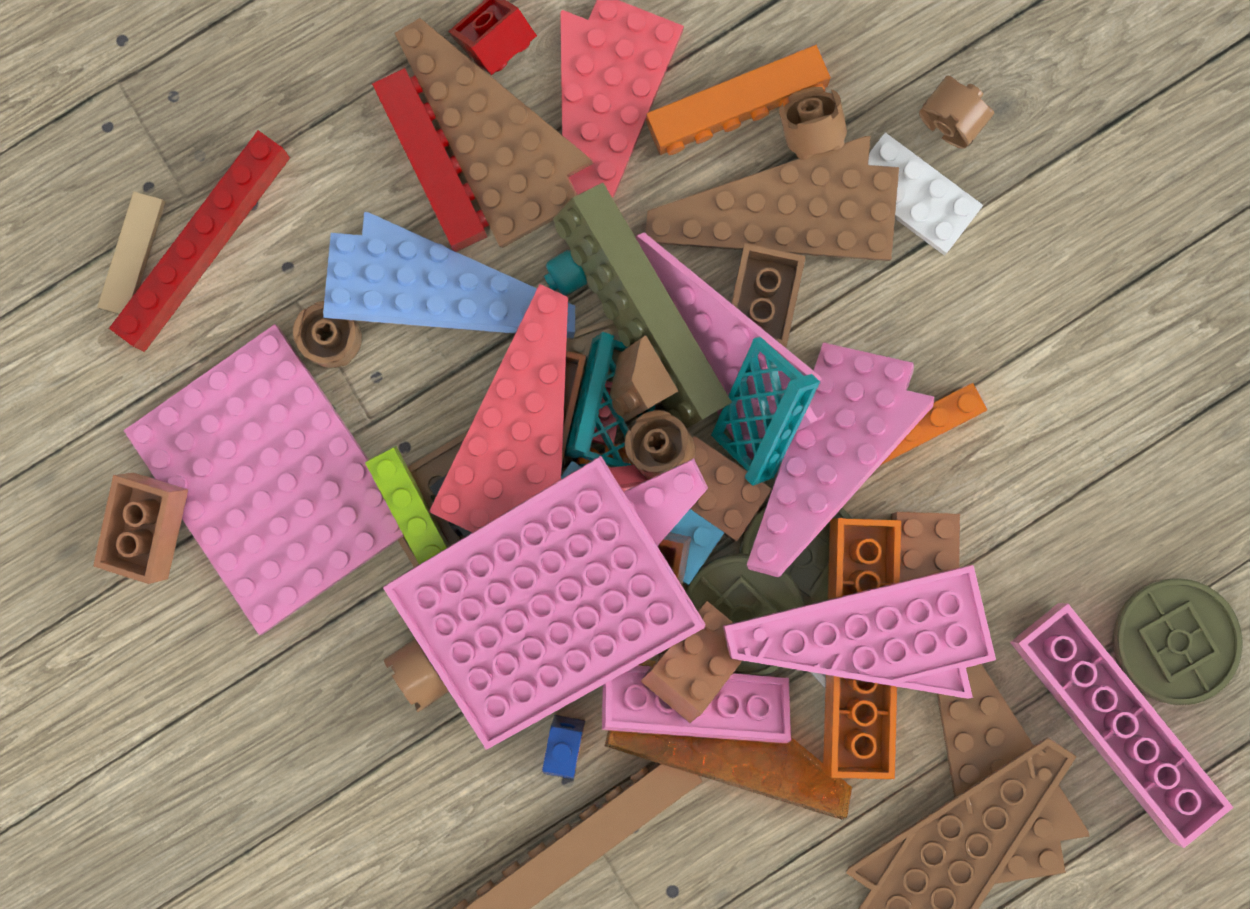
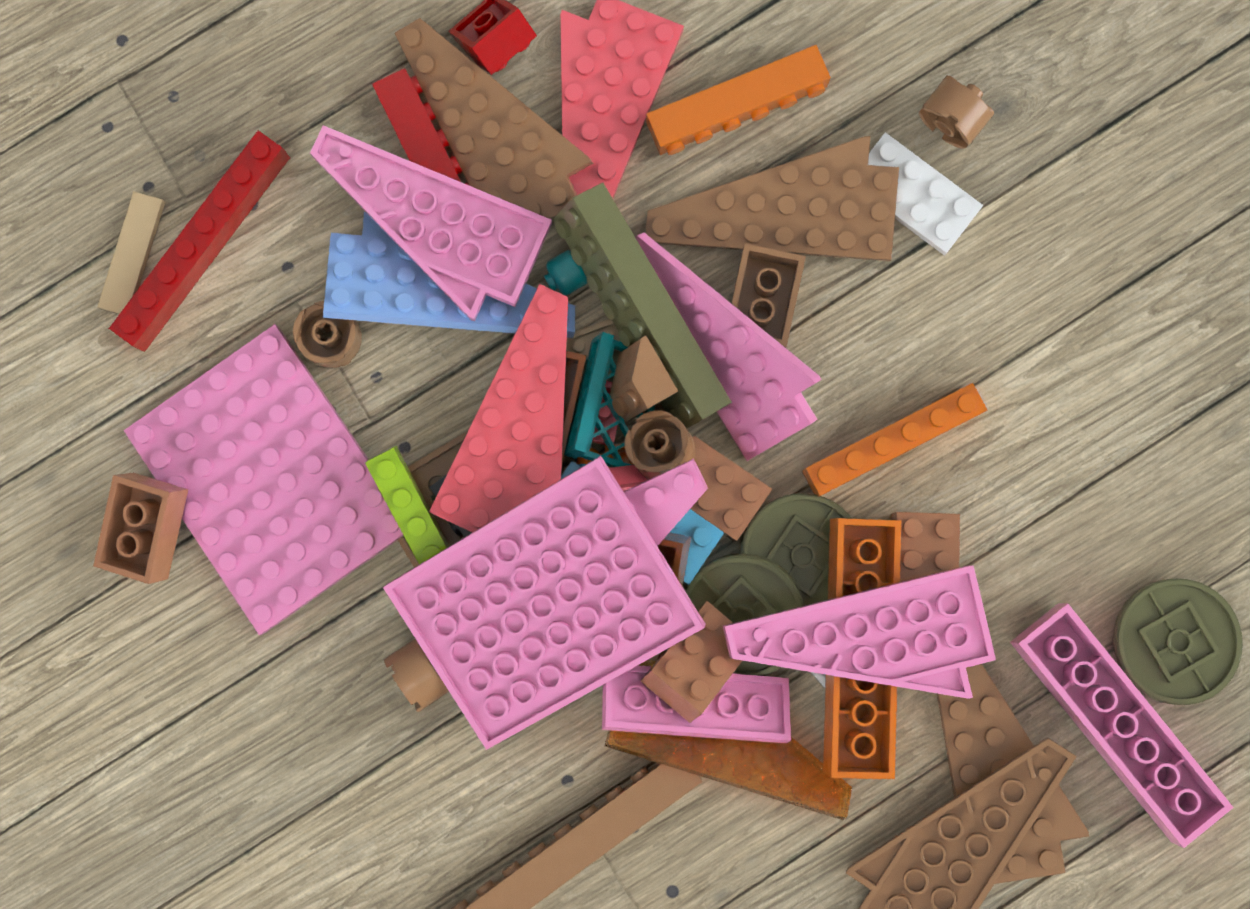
(449, 229): none -> bright pink wing
(563, 747): blue torso -> none
(779, 426): teal fence -> none
(813, 122): medium nougat brick -> none
(860, 421): bright pink wing -> none

